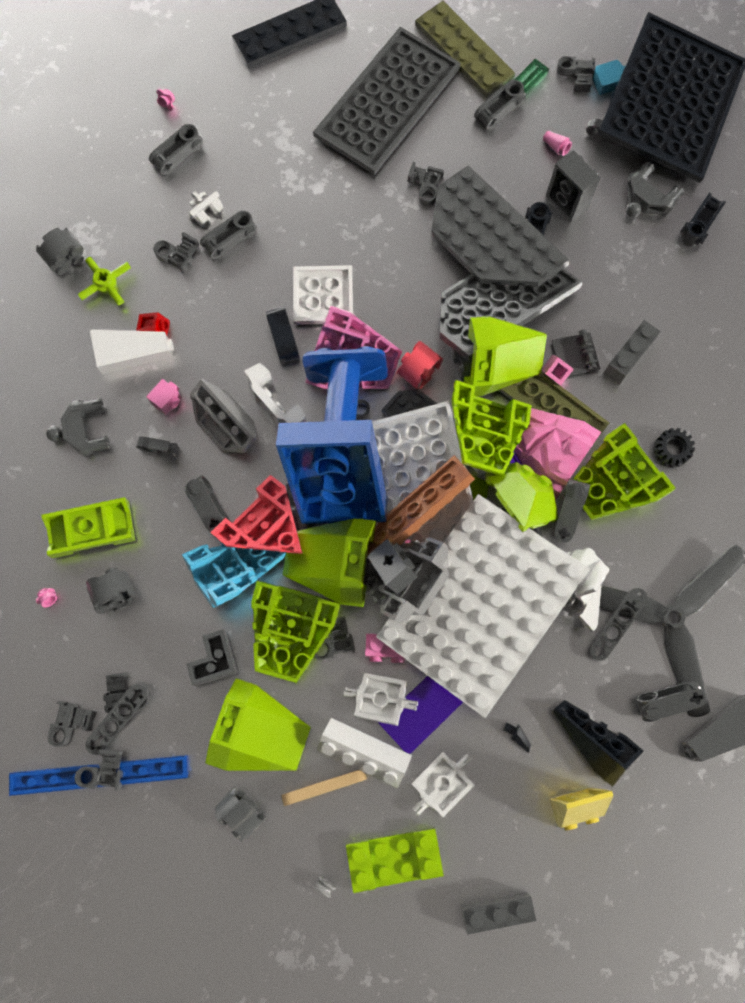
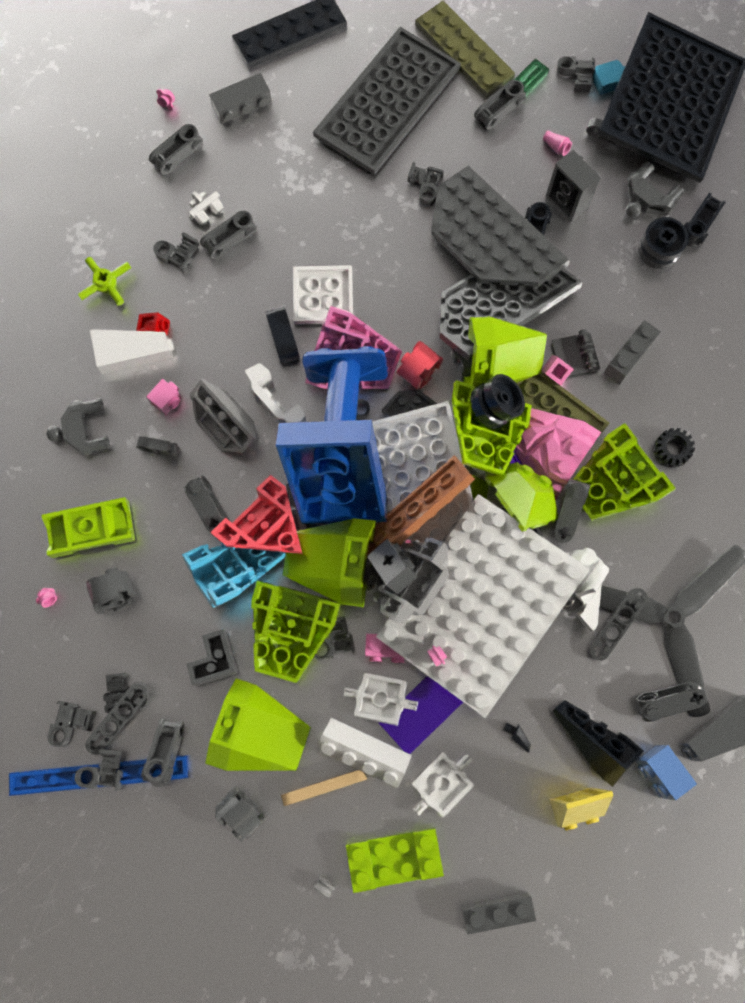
(60, 250): dark grey brick -> none
(163, 752): none -> dark grey piece
(240, 98): none -> dark grey brick
(437, 655): none -> bright pink plate
(497, 401): none -> black wheel
(663, 242): none -> black wheel
(665, 772): none -> medium blue brick

